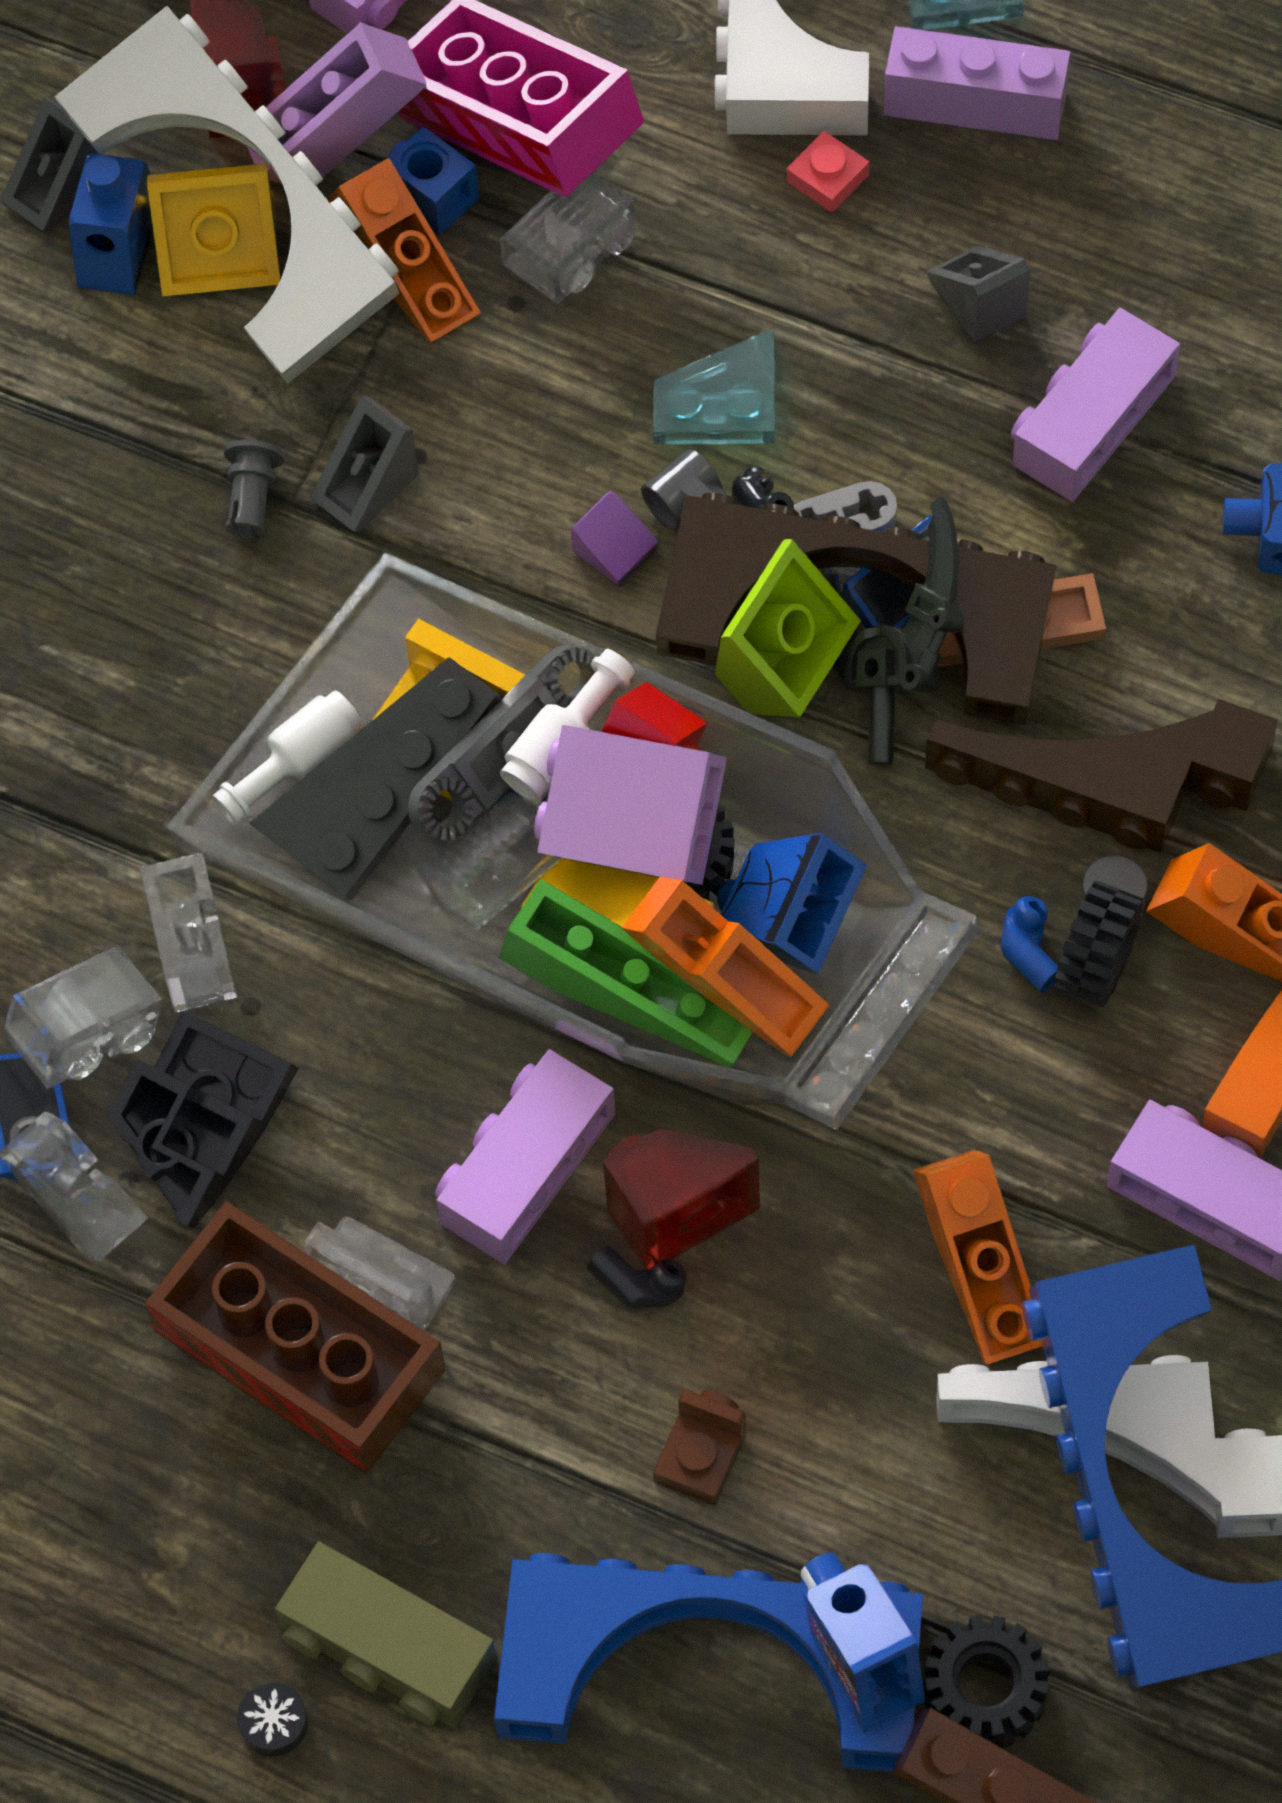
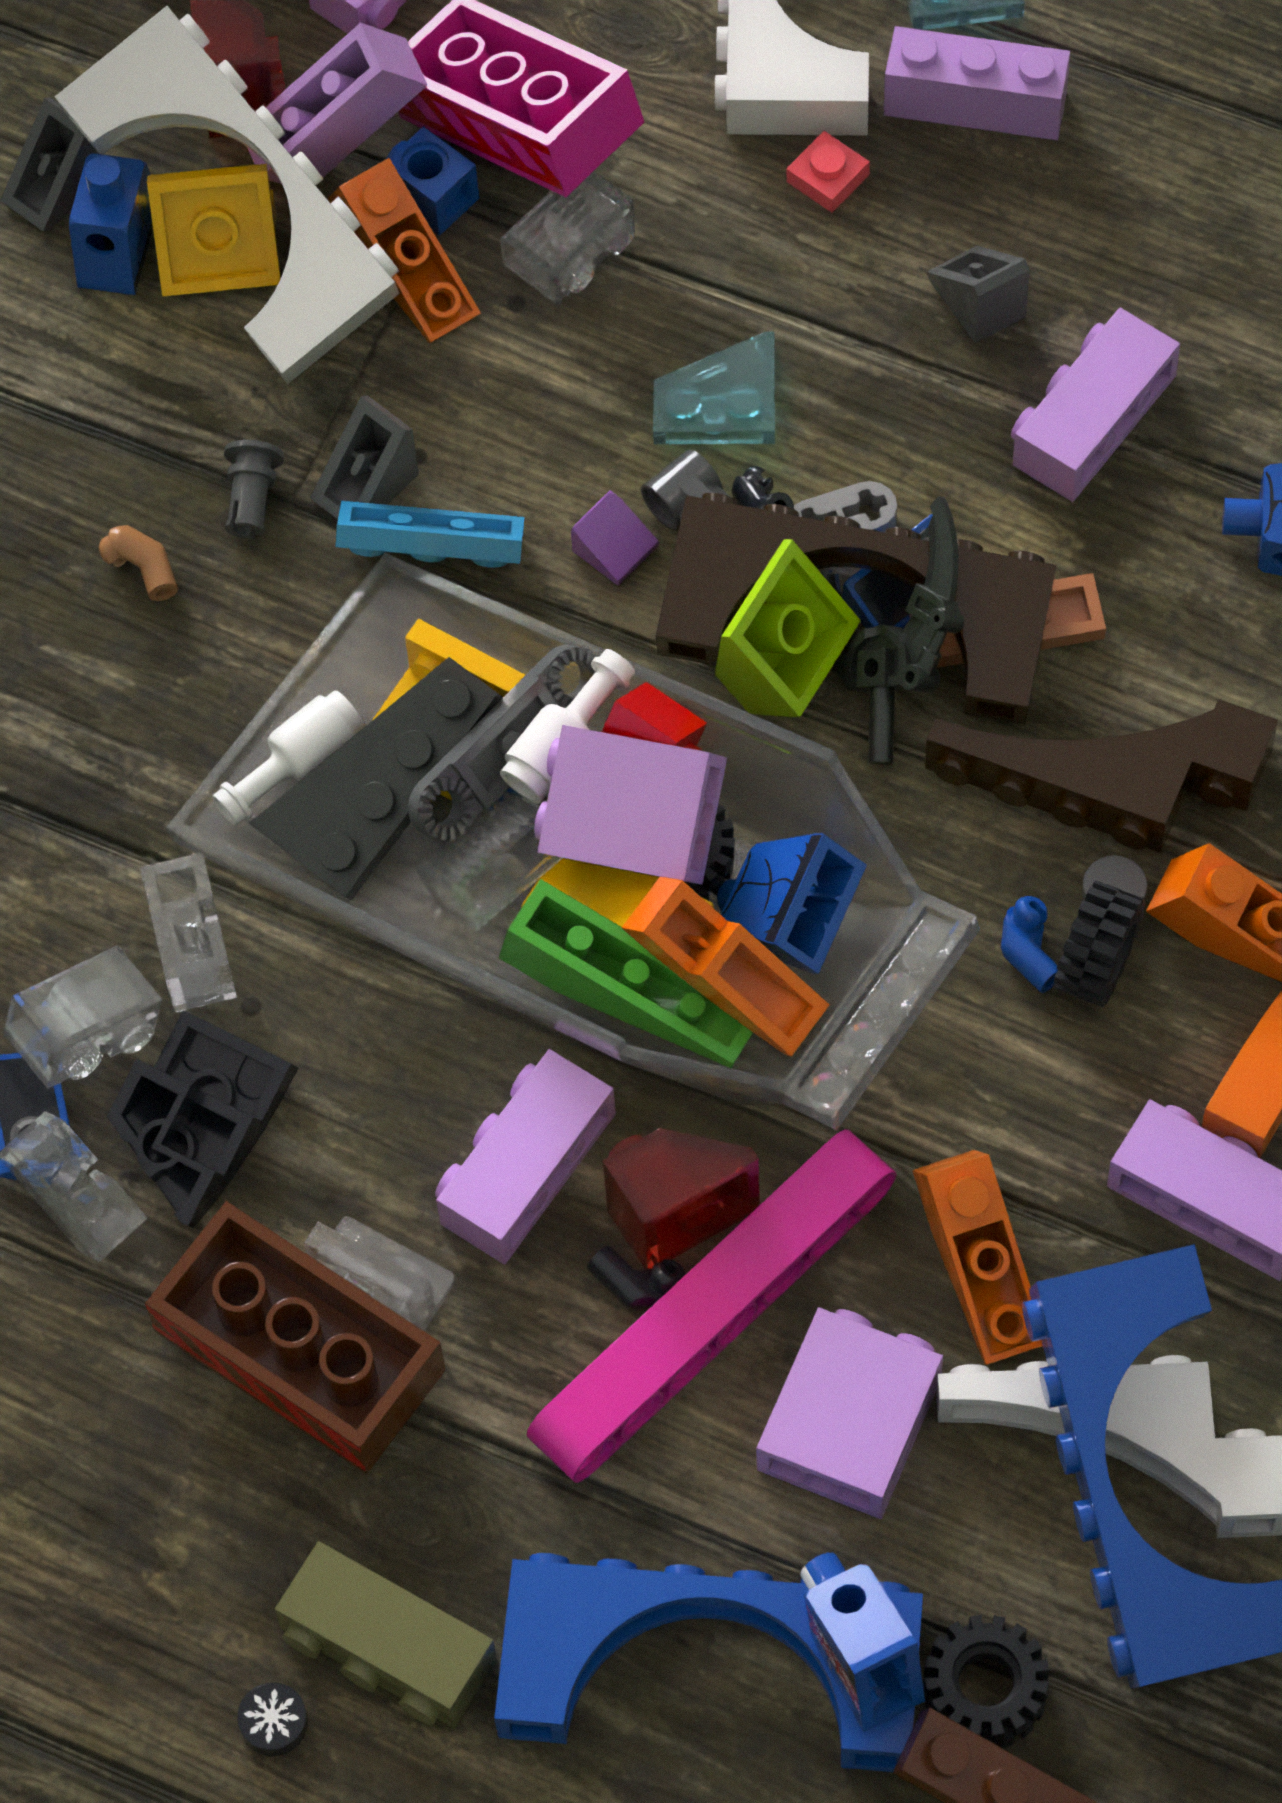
(131, 545): none -> medium nougat arm
(429, 533): none -> dark azure plate
(702, 1445): reddish brown bracket -> none
(711, 1306): none -> dark pink beam
(850, 1411): none -> lavender brick

